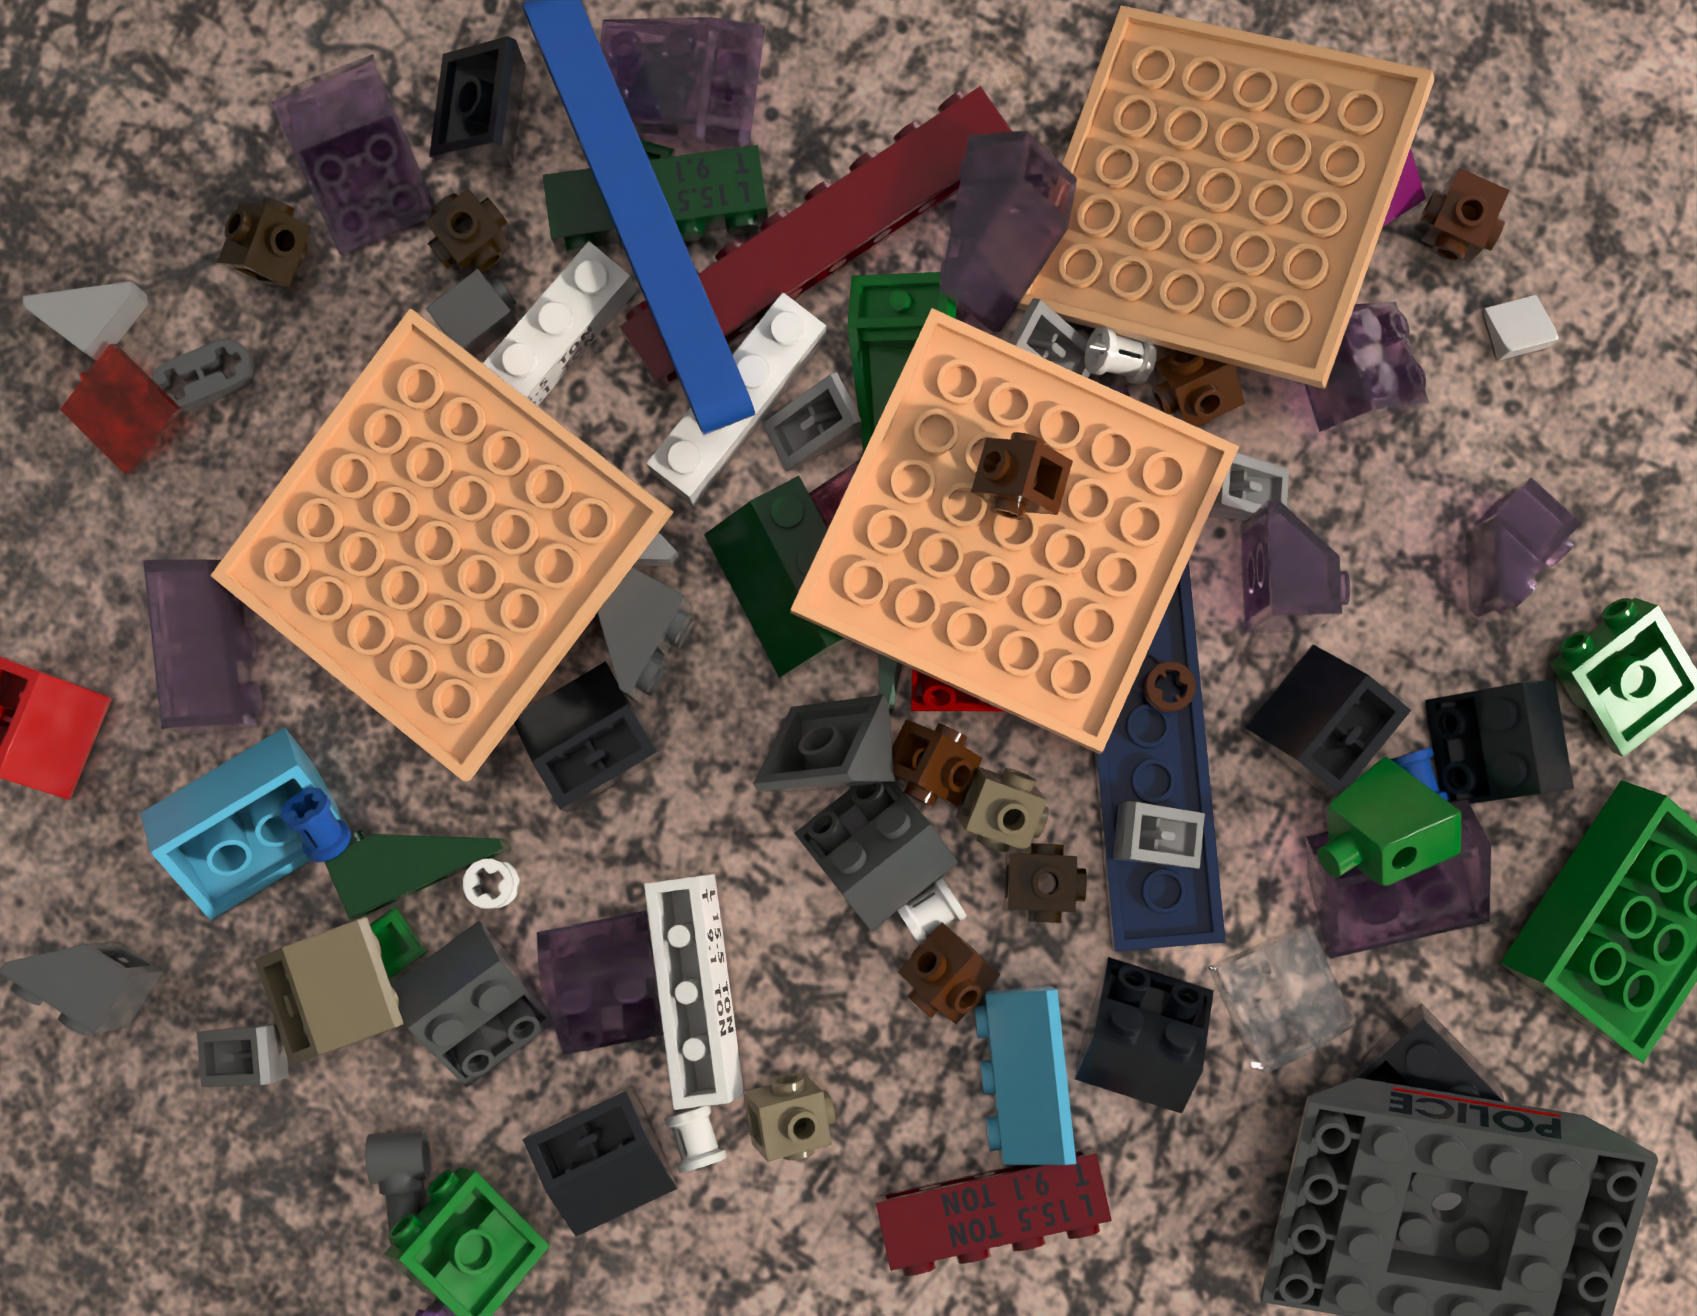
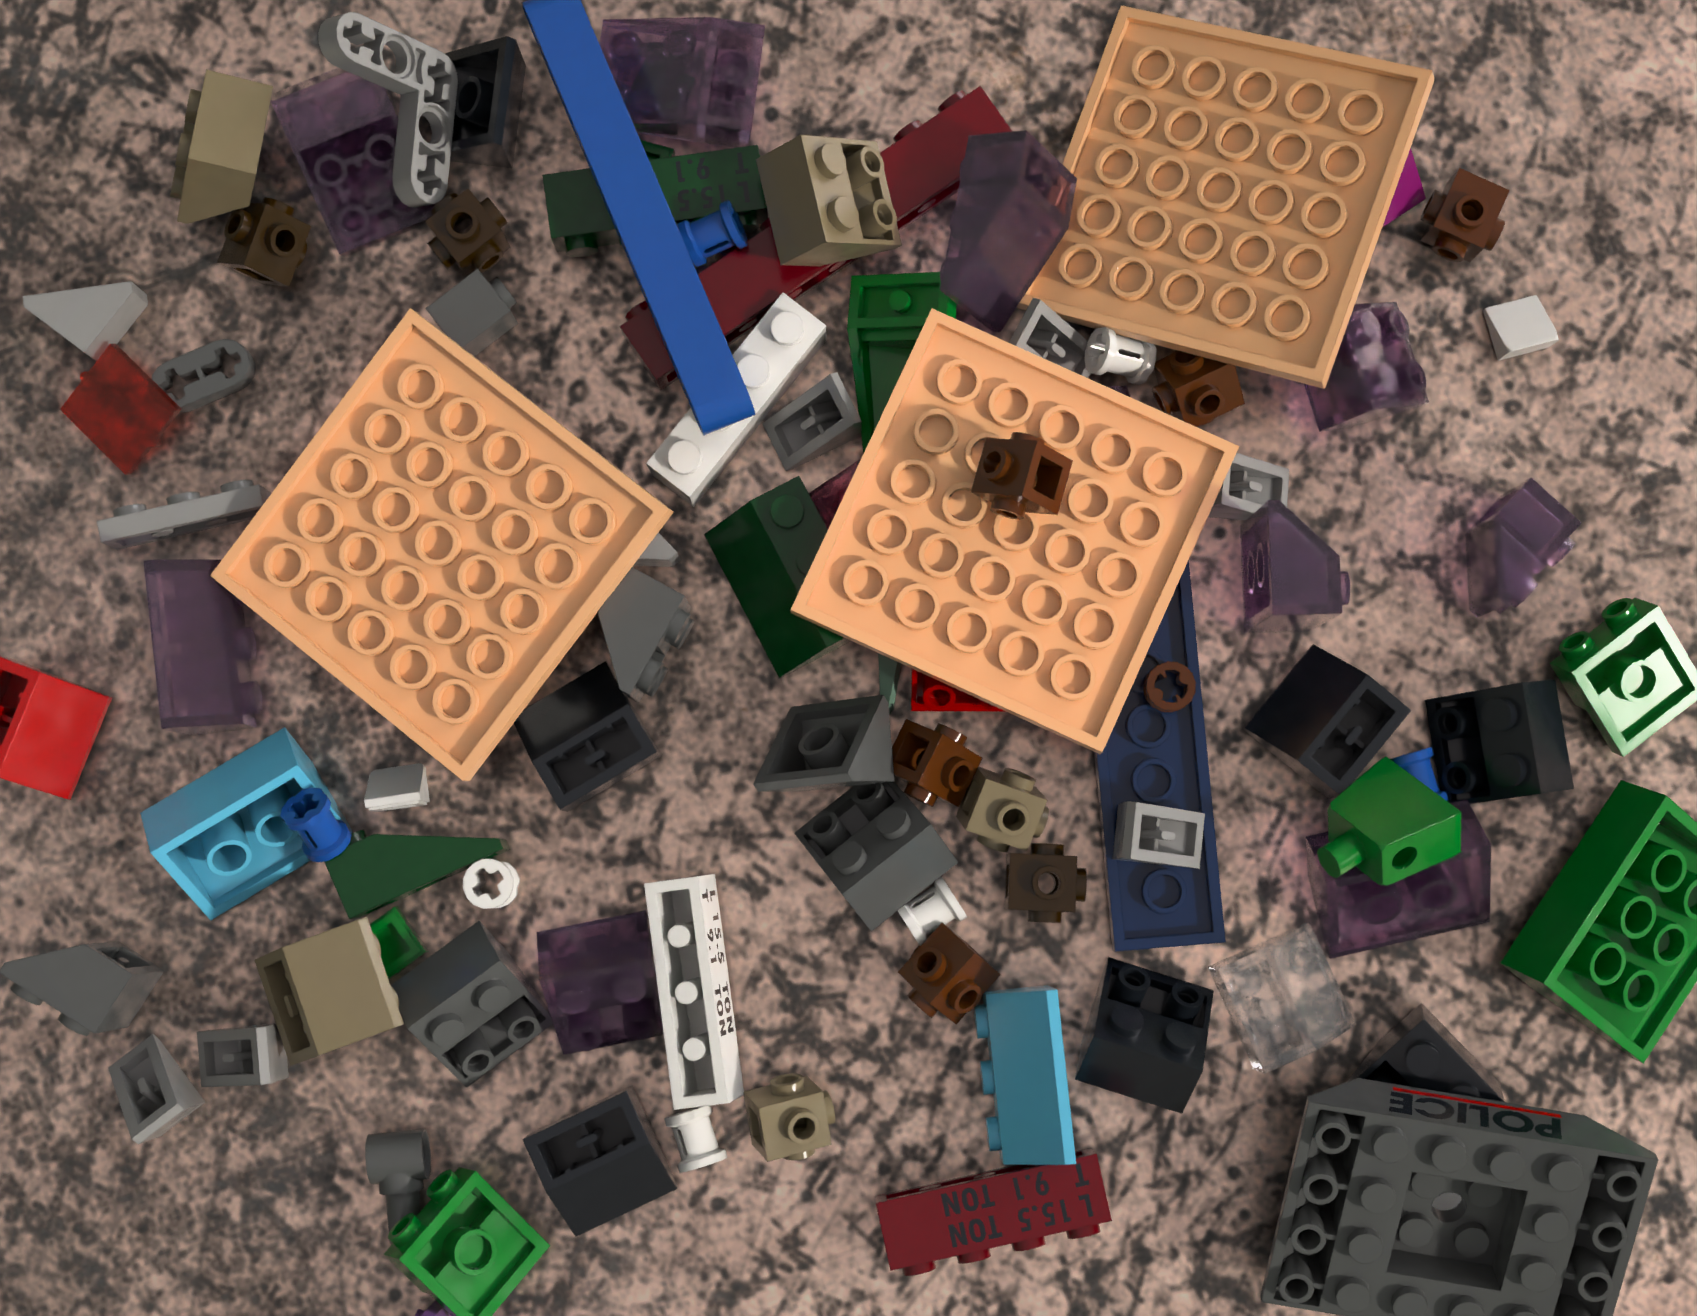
(152, 1090): none -> light grey slope
(183, 515): none -> light grey plate
(220, 146): none -> dark tan slope
(397, 788): none -> white slope
(426, 87): none -> light grey beam
(562, 323): white brick -> none
(713, 233): none -> blue bush
(827, 200): none -> dark tan slope

